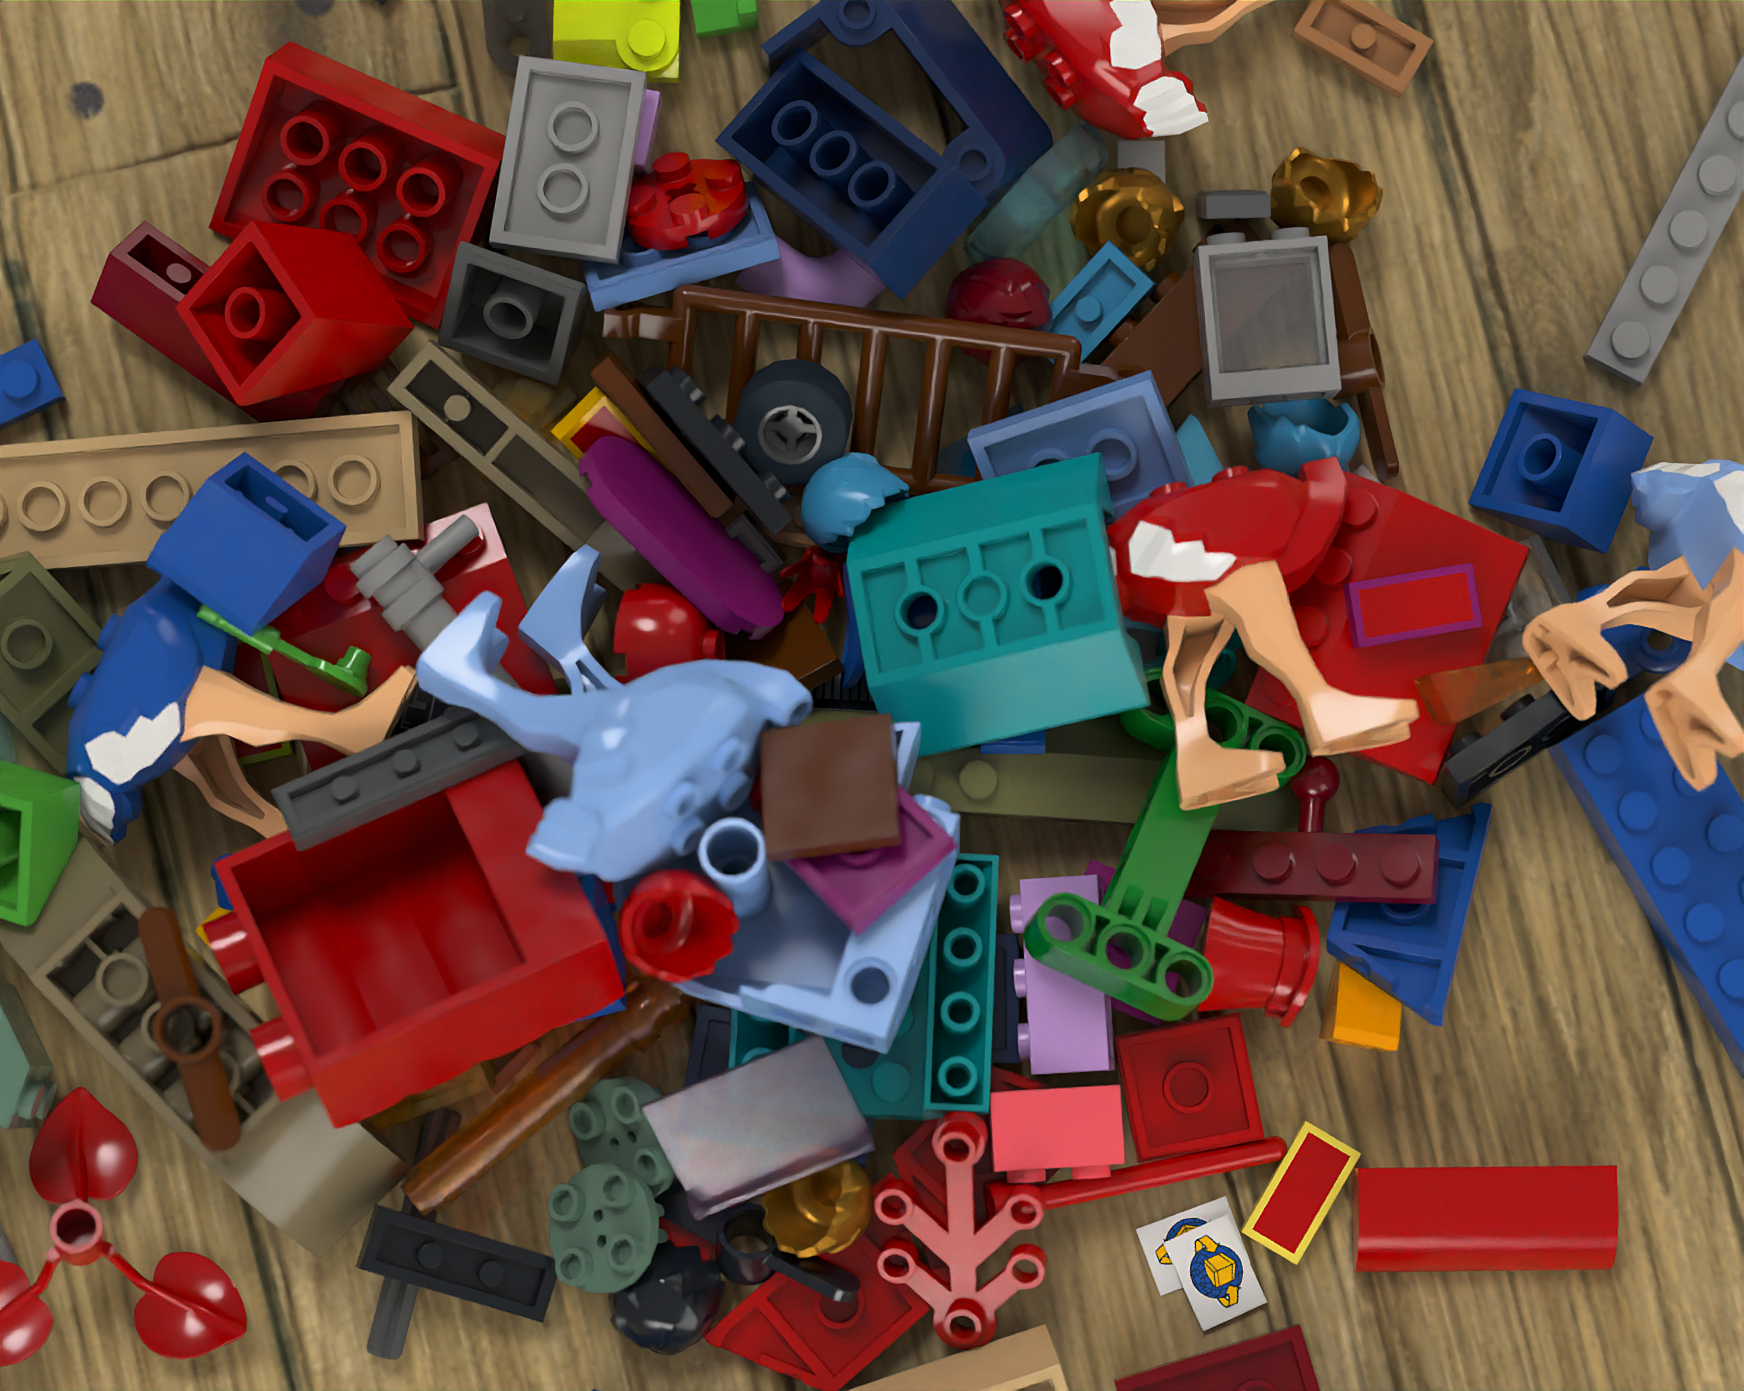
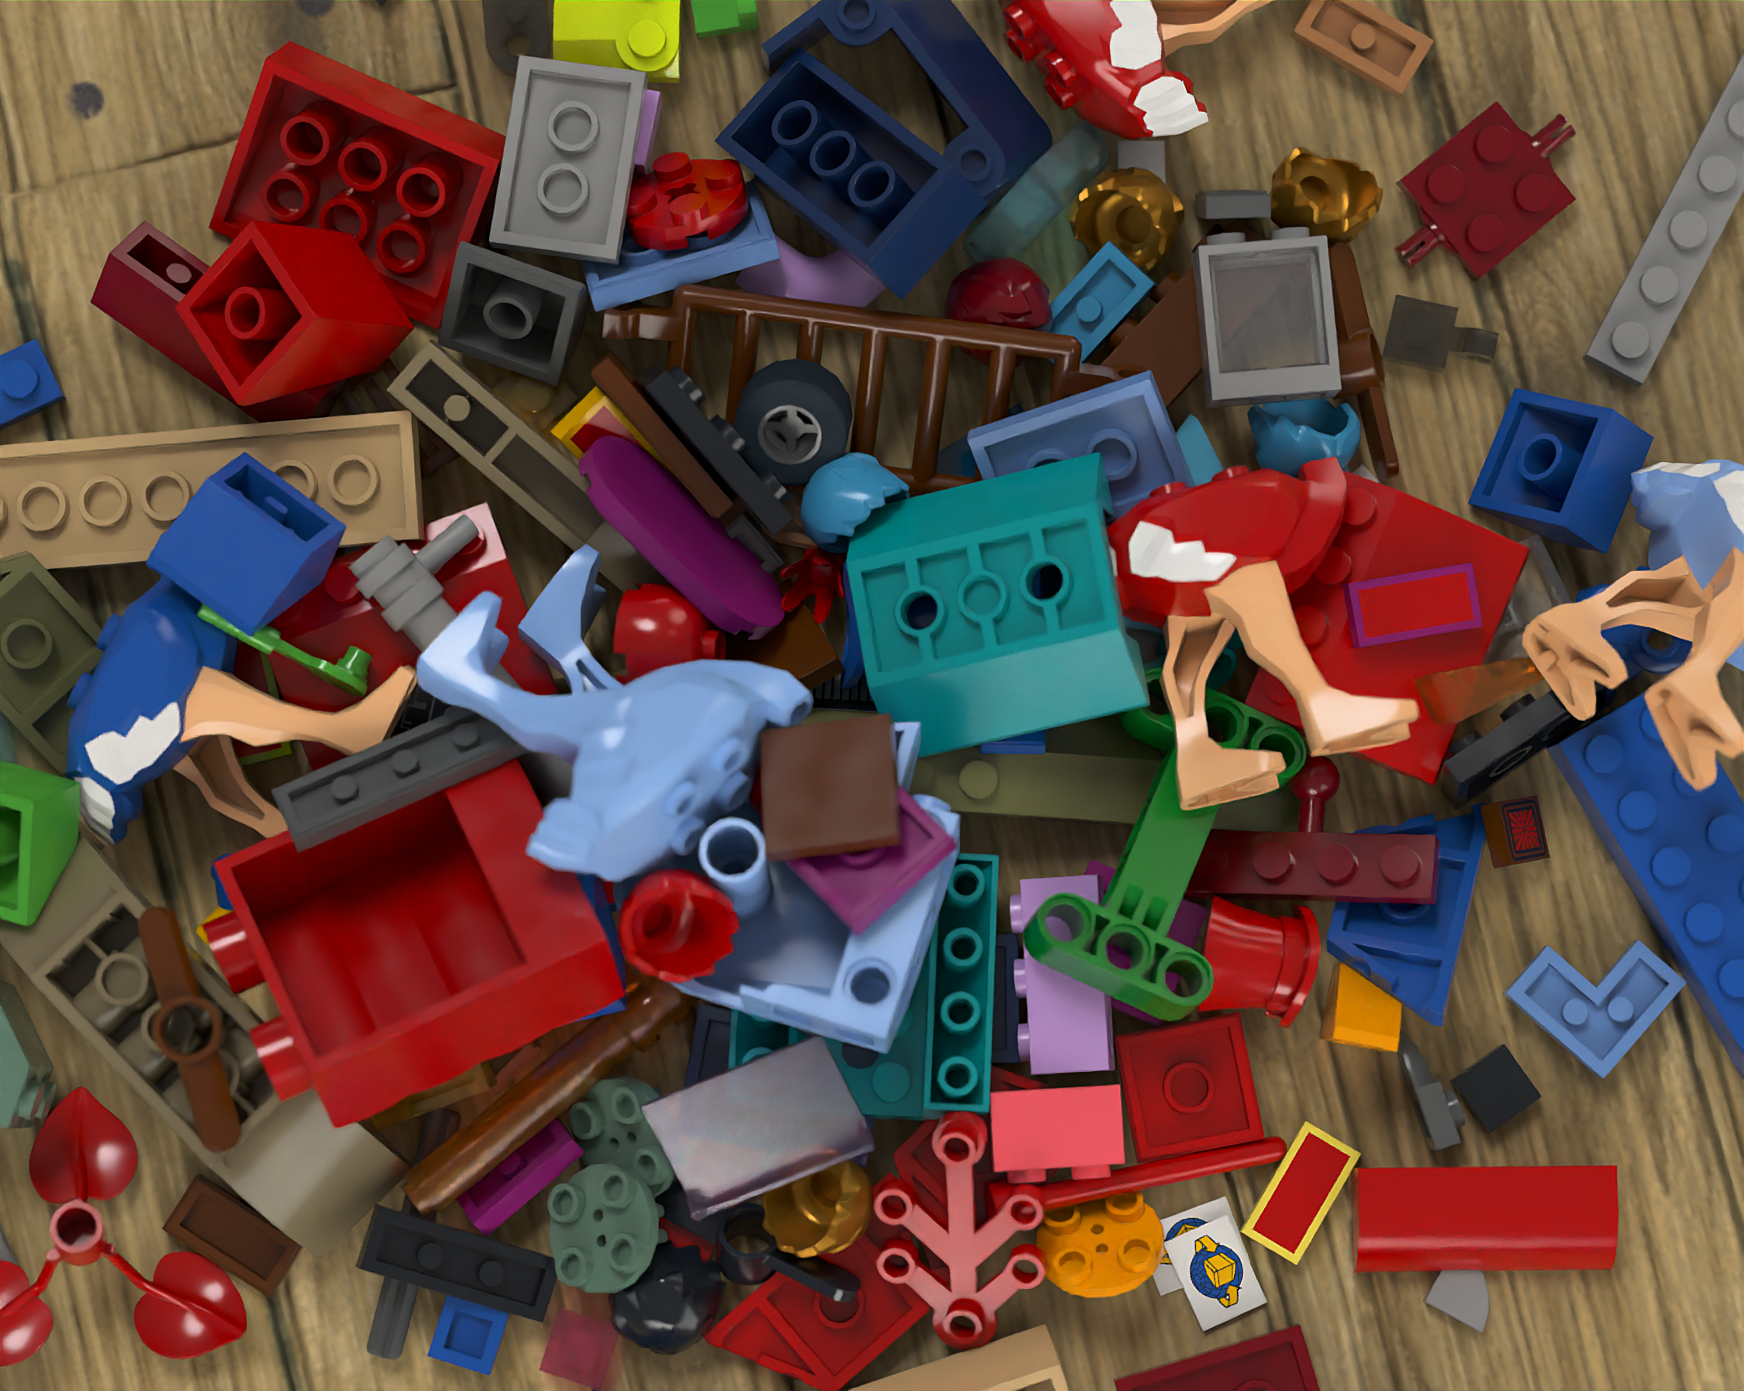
(233, 1235): none -> reddish brown tile
(468, 1335): none -> blue plate
(520, 1177): none -> magenta plate
(580, 1348): none -> clear pink plate
(1128, 1235): none -> light orange plate
(1425, 334): none -> clear smoke plate
(1436, 1109): none -> dark grey plate
(1462, 1296): none -> light grey tile
(1485, 191): none -> dark red plate
(1495, 1088): none -> black tile
(1515, 831): none -> reddish brown tile
(1598, 1020): none -> medium blue plate

